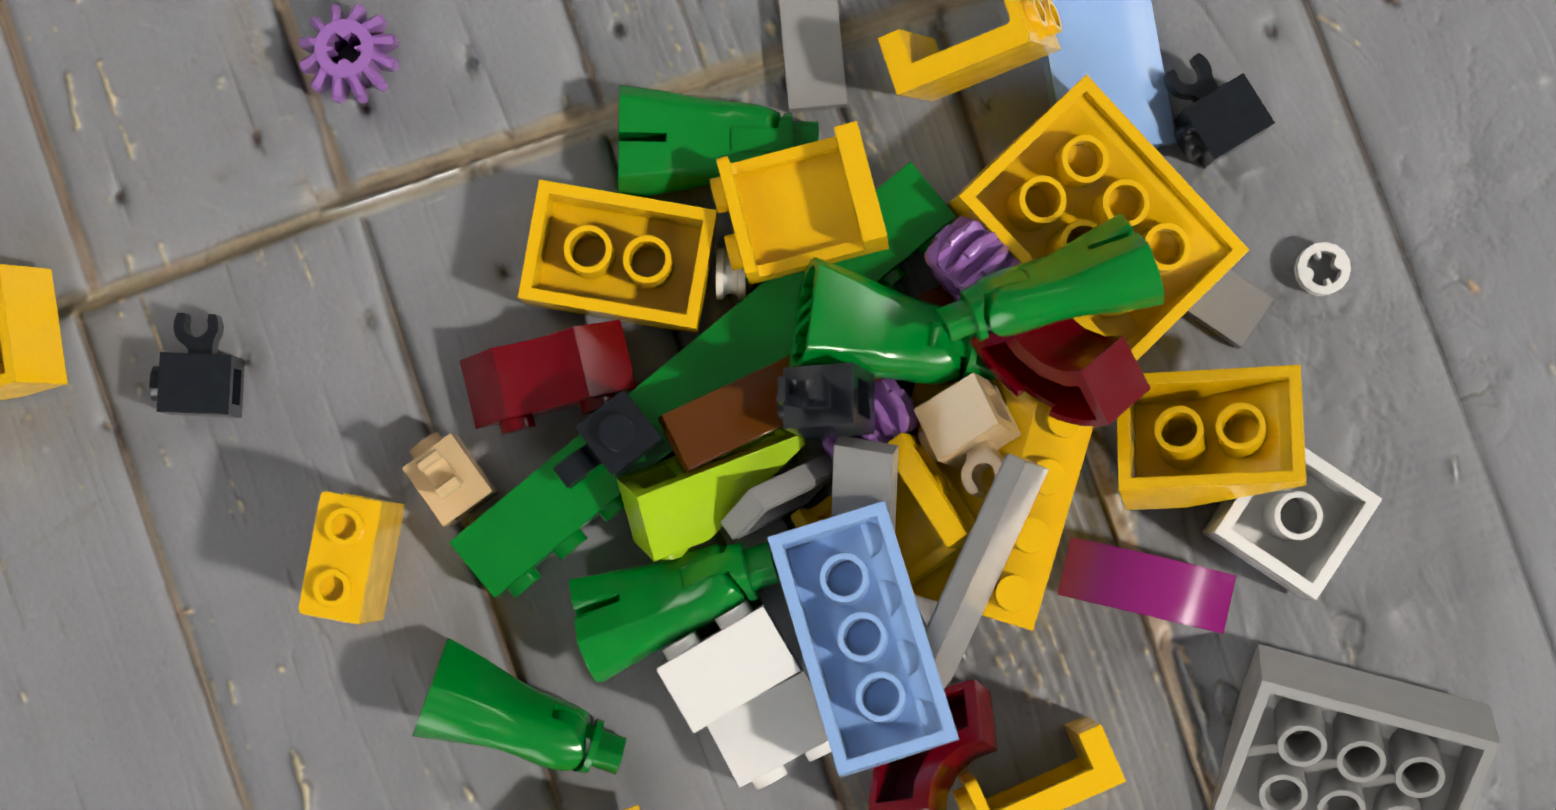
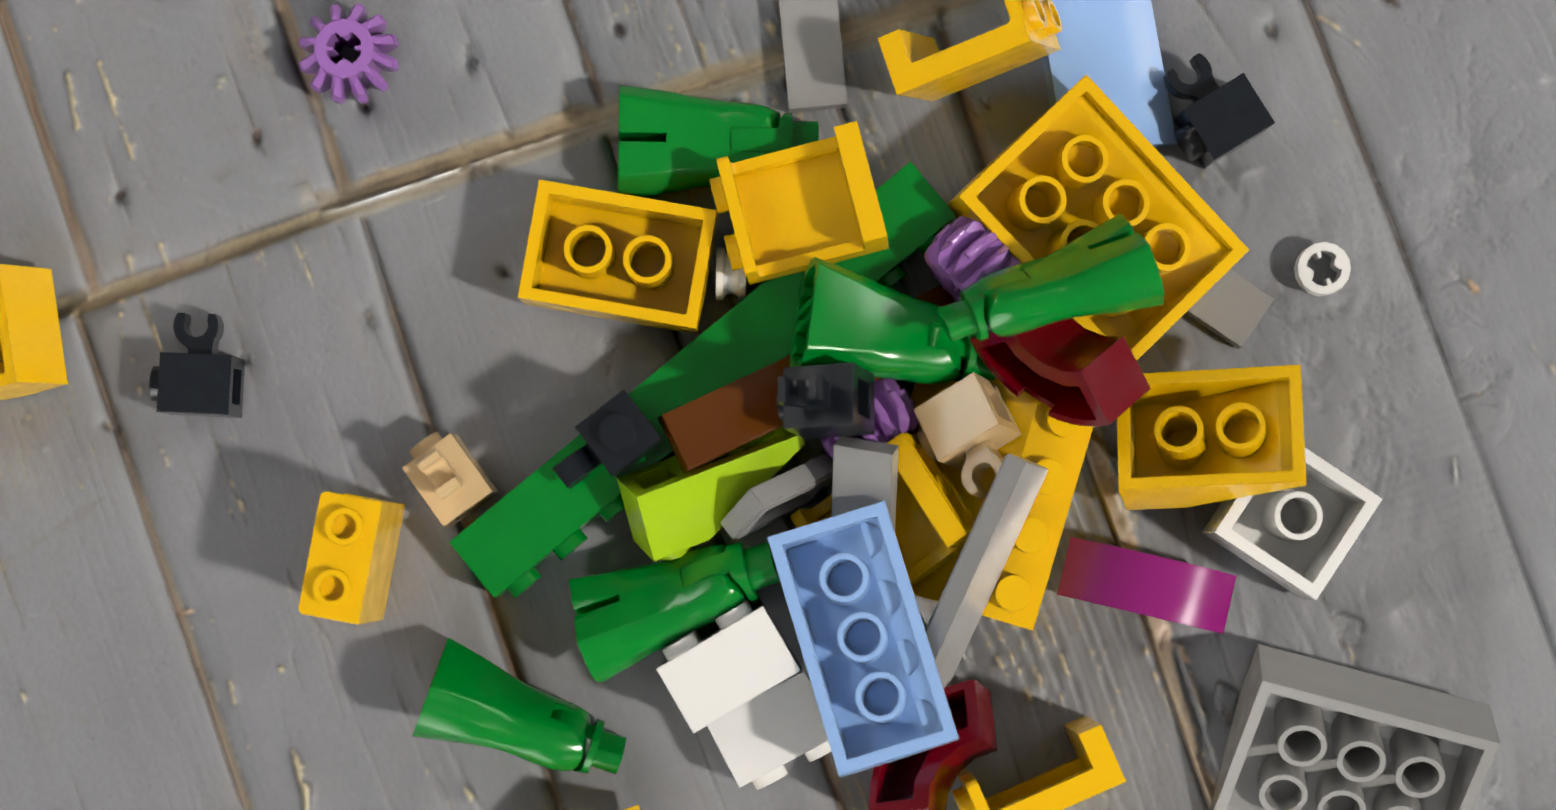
(547, 375): dark red brick -> none

